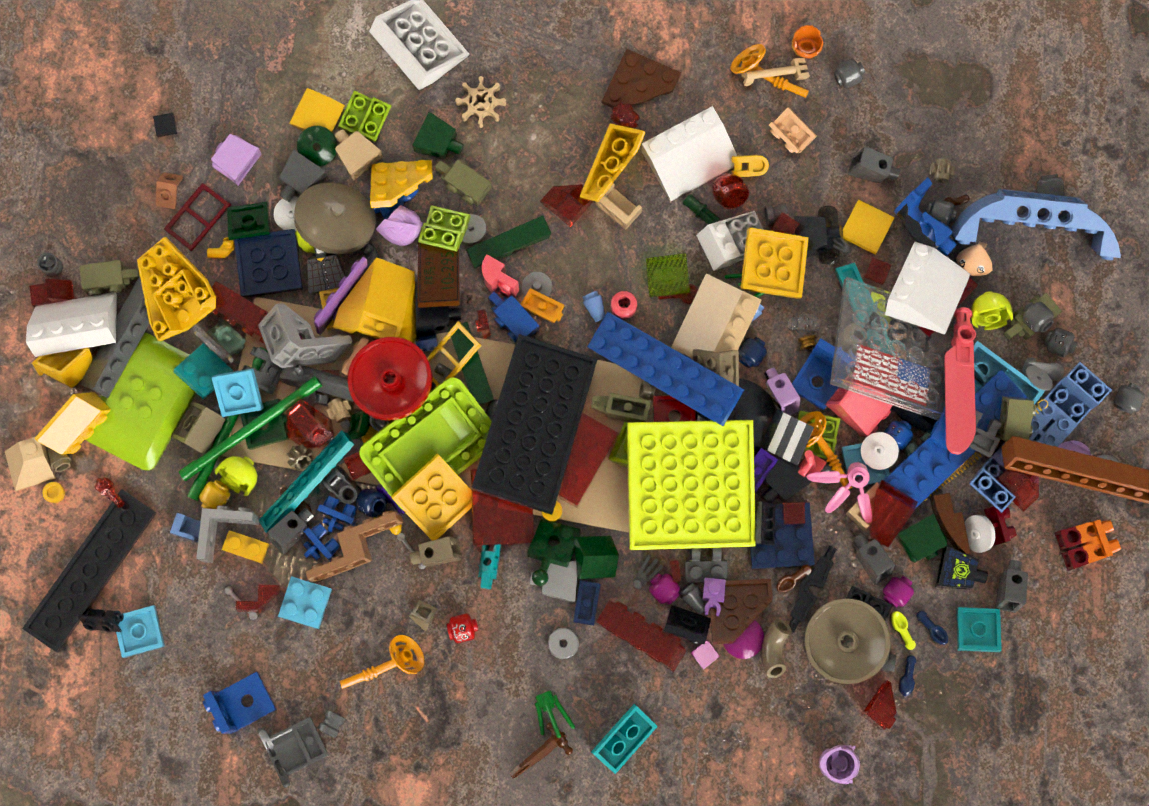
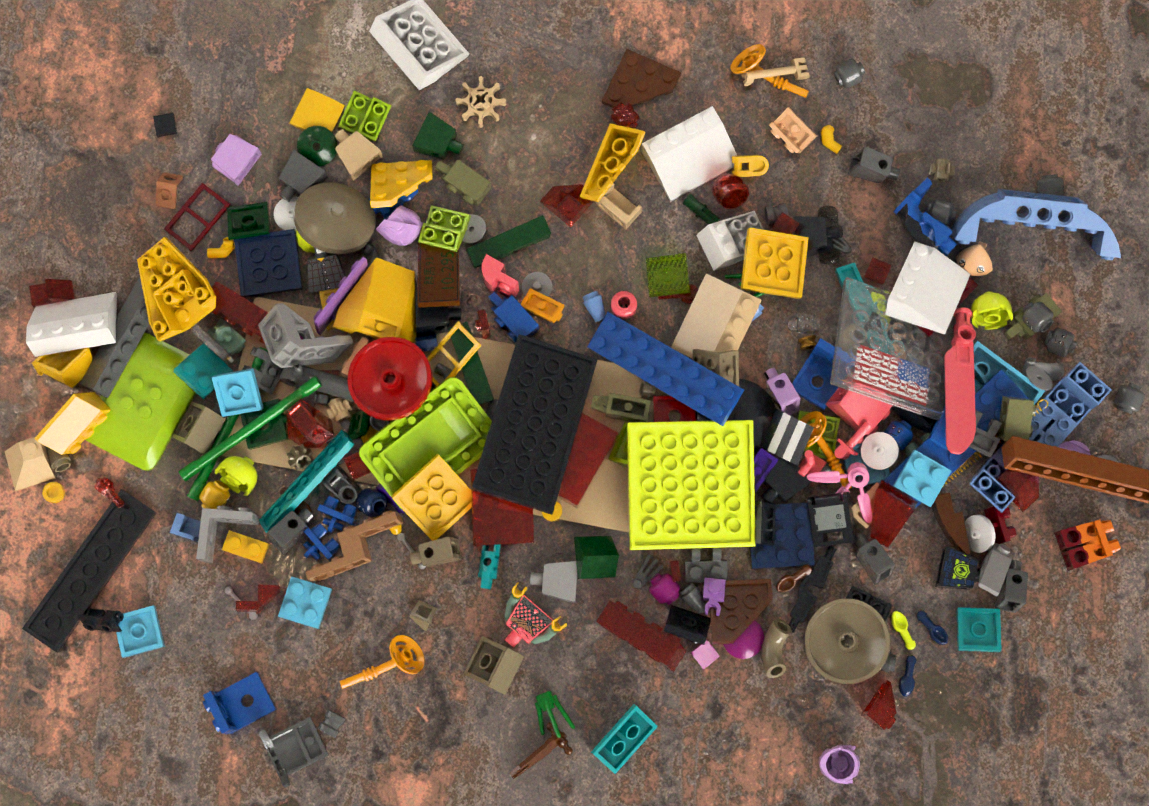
(45, 263): dark grey wheel -> none
(106, 276): olive hinge -> none
(462, 628): red head -> none
(493, 665): none -> dark tan slope
(528, 620): none -> torso
(555, 638): light grey piece -> none
(557, 555): dark green plate -> none
(586, 603): dark blue plate -> none
(752, 352): dark blue head -> none
(793, 513): clear red plate -> none
(807, 41): orange hair -> none
(827, 139): none -> yellow arm
(831, 516): none -> black container
(846, 449): none -> coral arm
(867, 226): yellow slope -> none
(898, 591): magenta head -> none
(922, 478): none -> medium azure plate
(922, 539): dark green torso -> none
(958, 201): reddish brown piece -> none
(994, 568): none -> light grey slope

